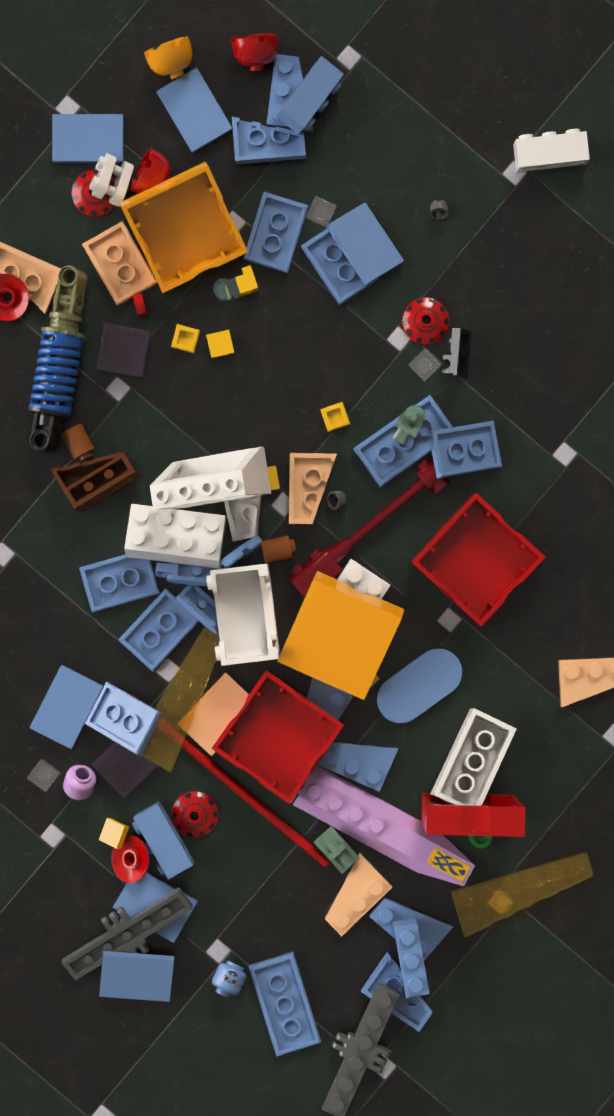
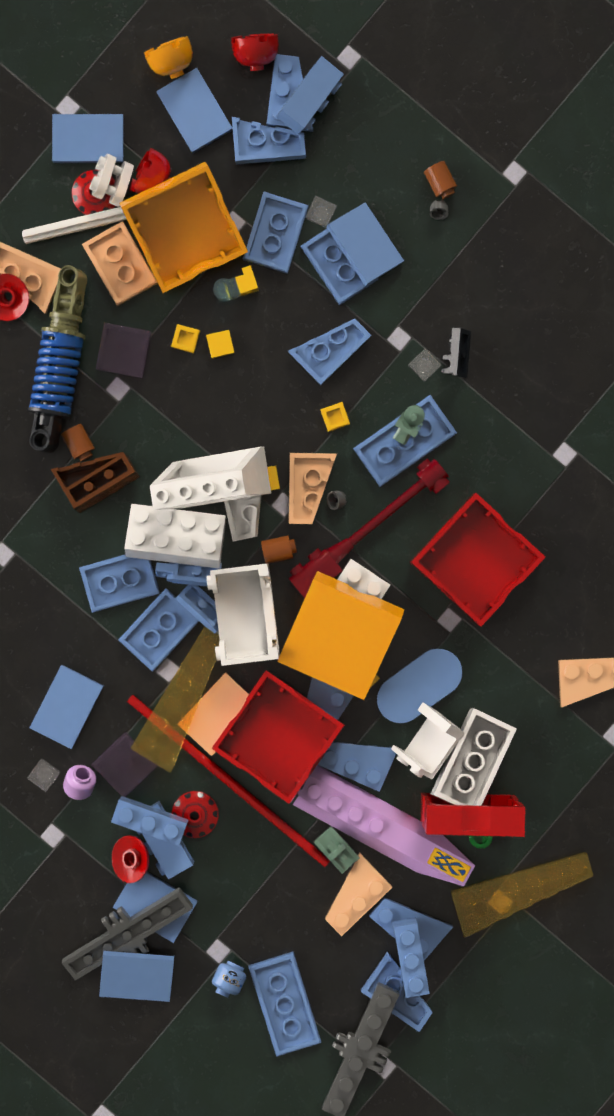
(73, 225): none -> white axle
(114, 833): yellow tile -> none
(123, 718): tile -> none
(140, 305): red tile -> none
(149, 820): none -> medium blue brick
(241, 551): medium blue tile -> none
(329, 351): none -> medium blue wing
(425, 333): red dish -> none
(431, 744): none -> white panel
(440, 180): none -> dark orange brick
(465, 449): medium blue tile -> none
(551, 150): white brick -> none

